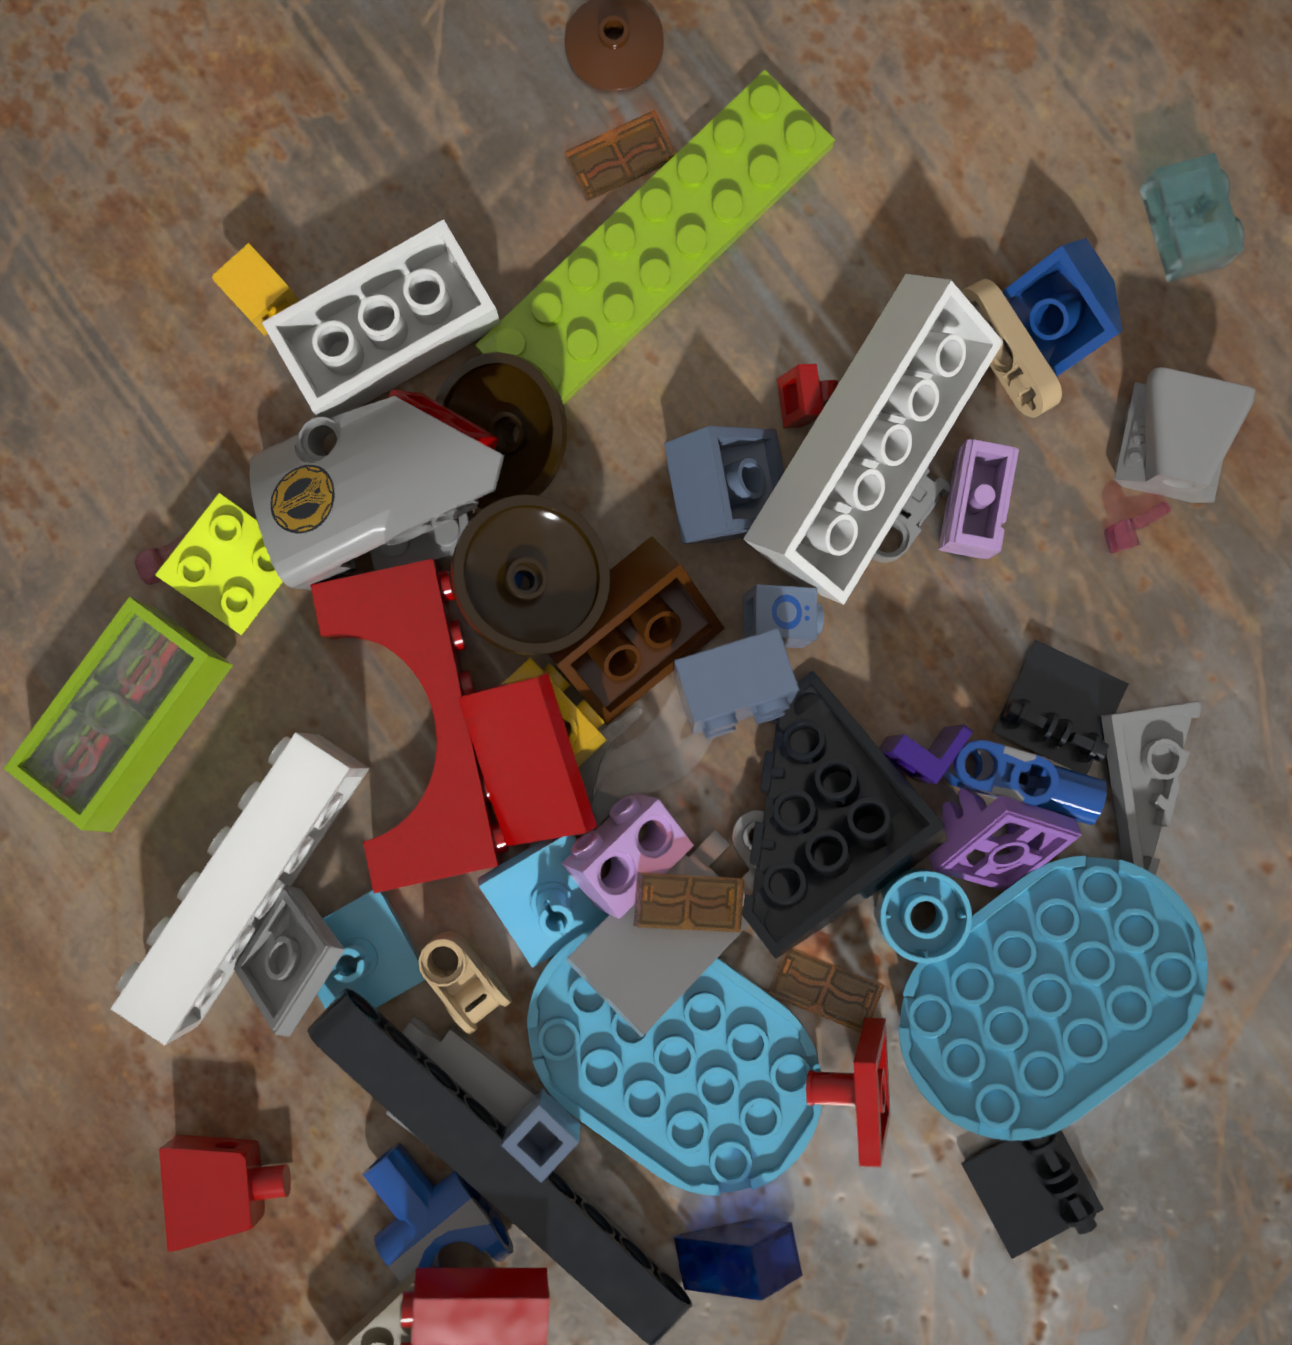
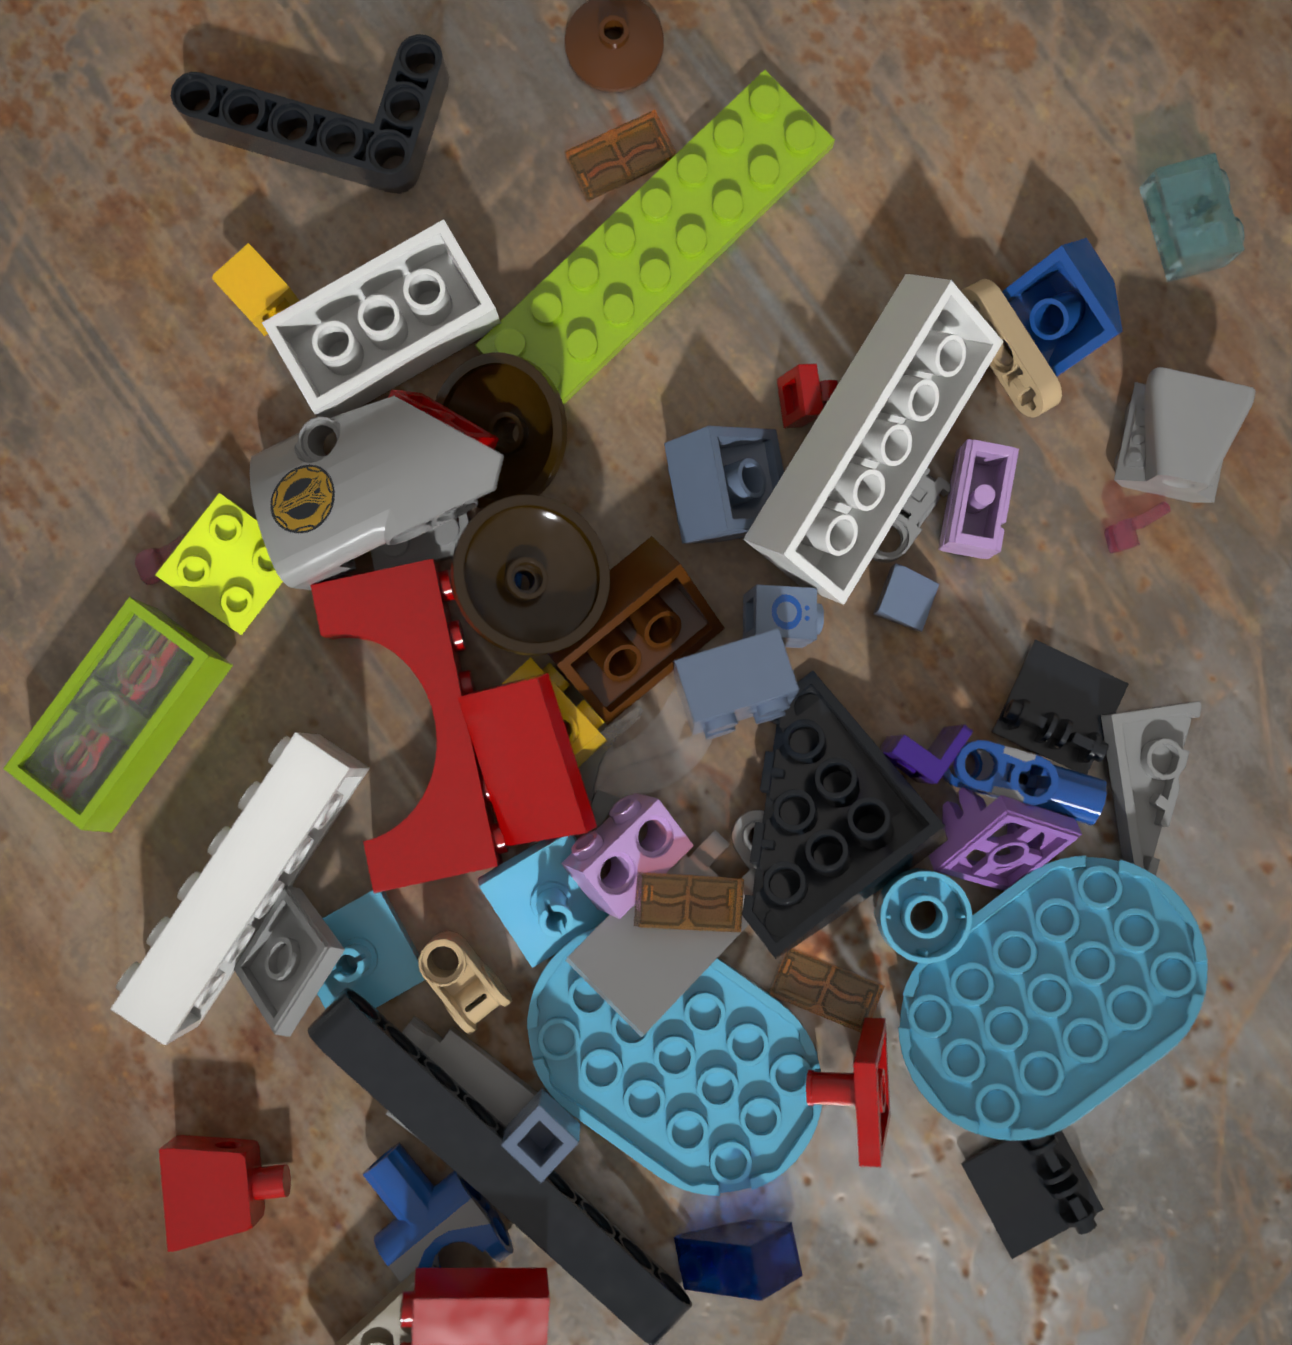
(328, 129): none -> black beam
(906, 597): none -> sand blue slope

